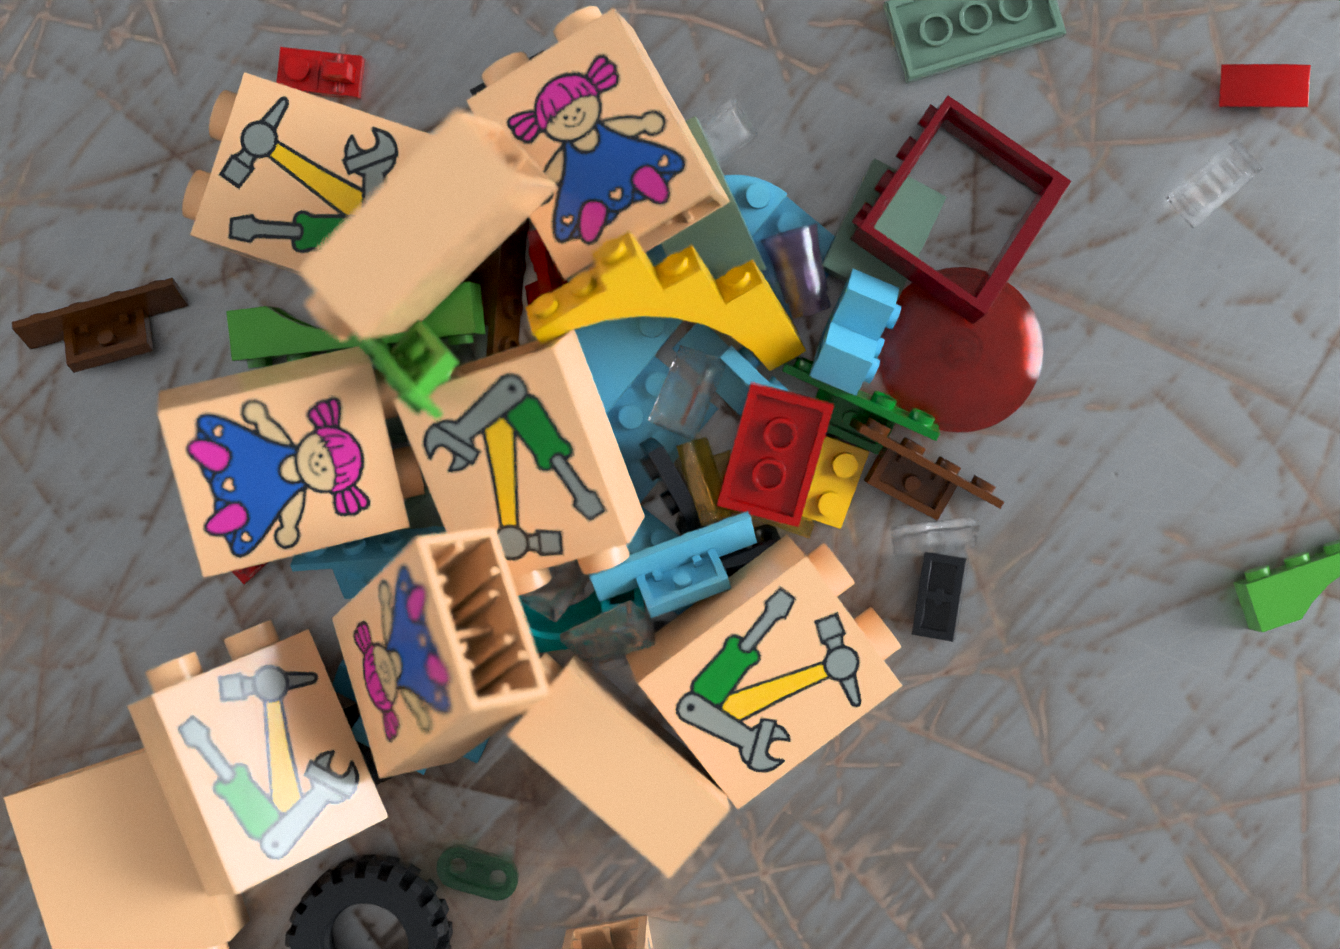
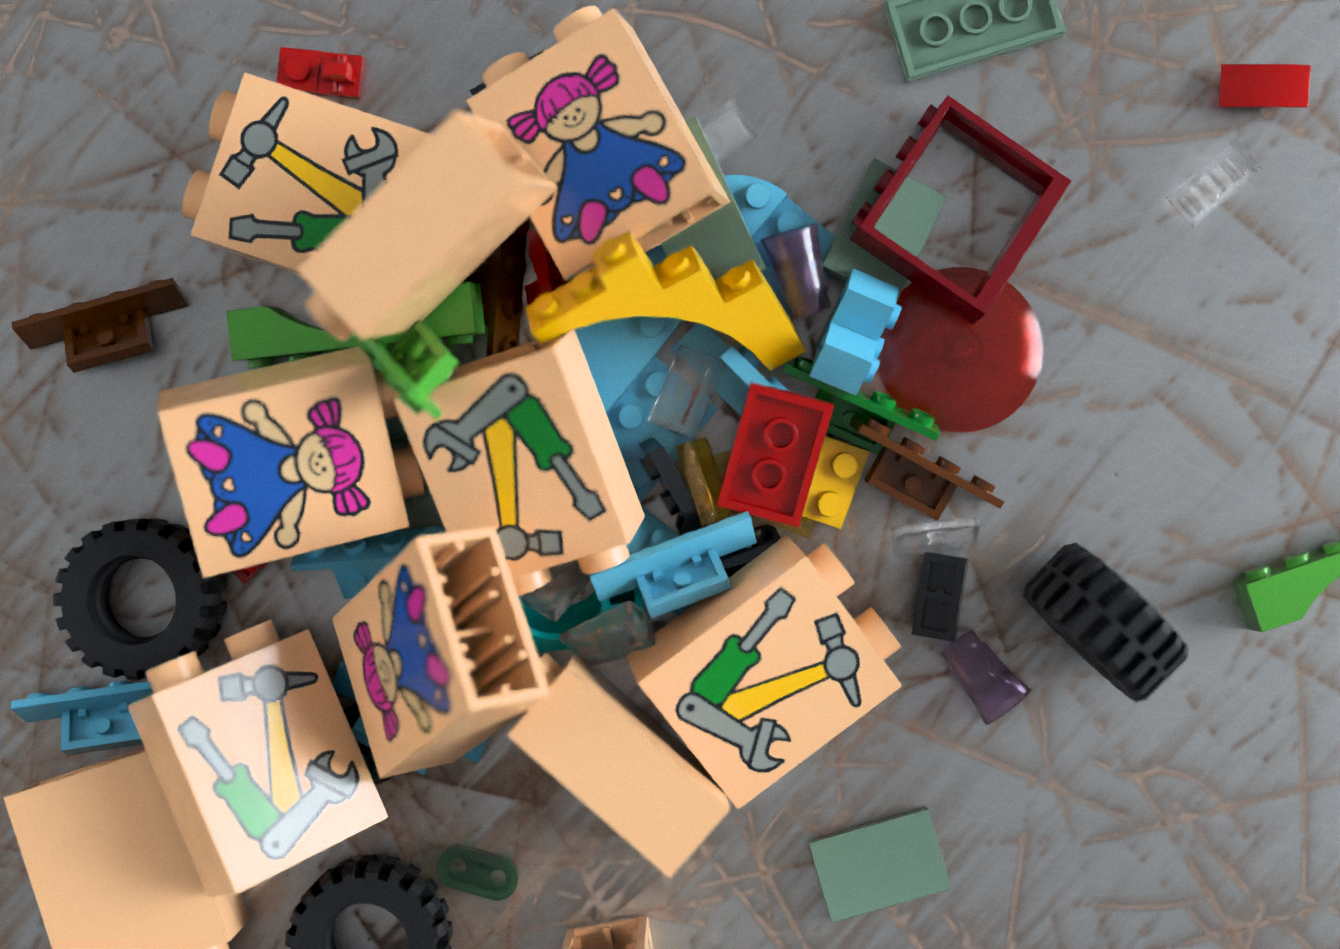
(87, 606): none -> black tyre
(89, 717): none -> medium azure bracket
(879, 864): none -> sand green tile
(984, 677): none -> clear purple plant
(1106, 621): none -> black tyre

